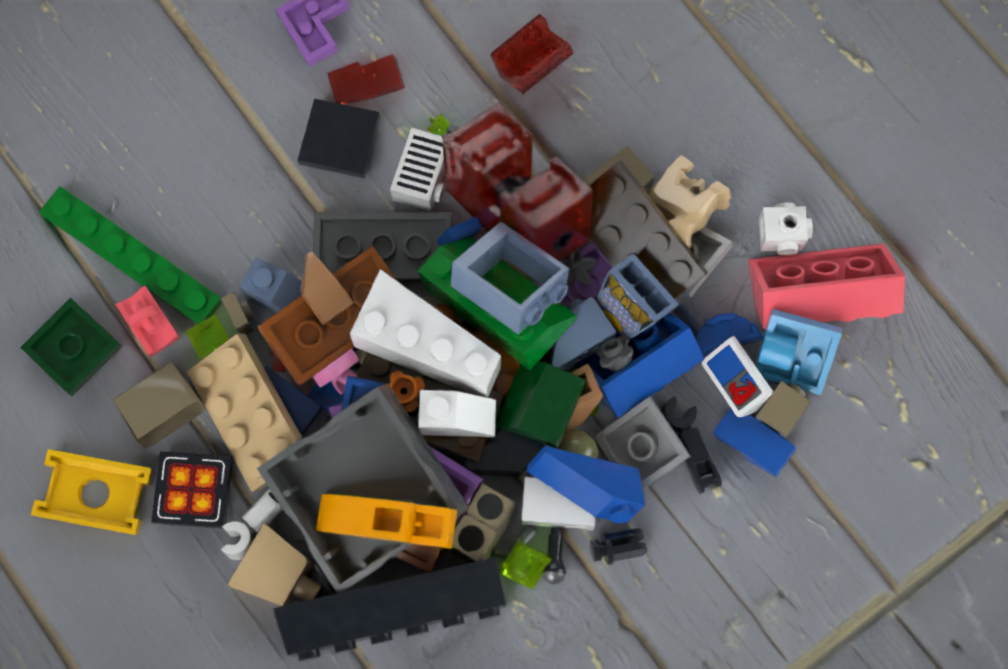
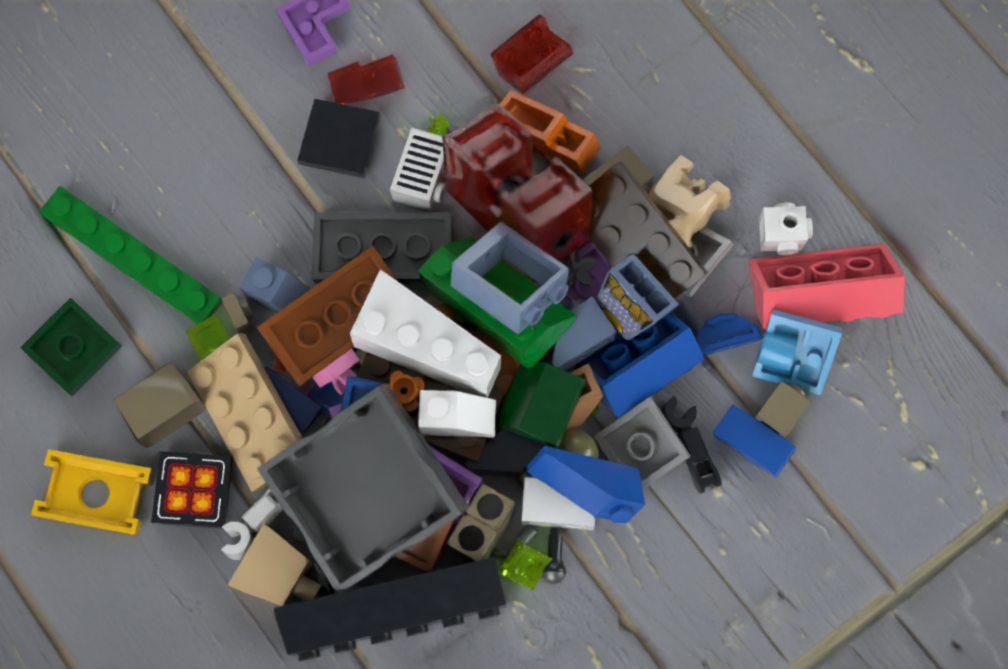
(148, 321): coral hips -> none
(322, 290): medium nougat slope -> none
(386, 520): light orange slope -> none
(460, 231): blue tile -> none
(553, 132): none -> orange slope
(615, 353): dark grey plate -> none
(618, 546): black arm -> none
(737, 378): slope -> none

